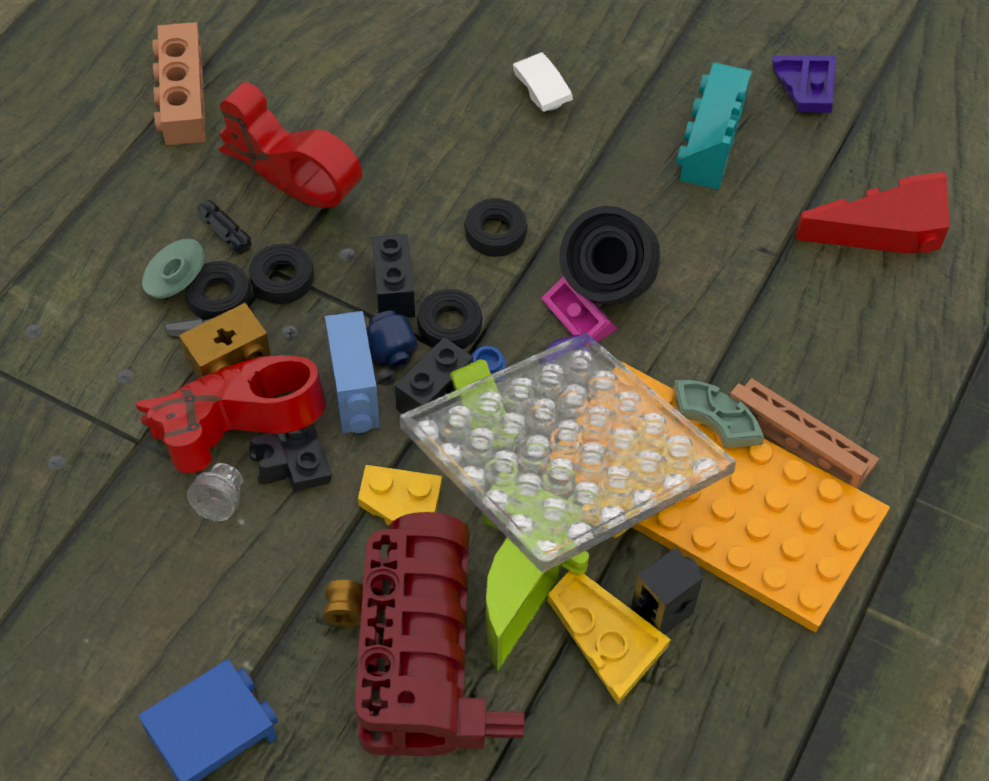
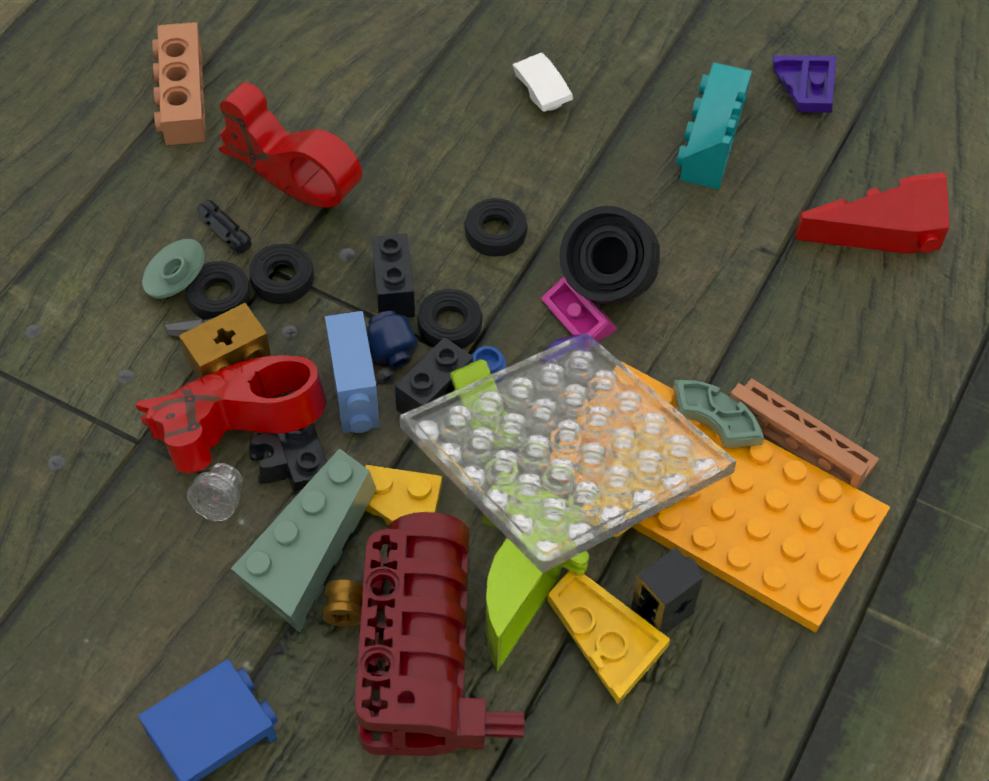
(306, 539): none -> sand green wedge

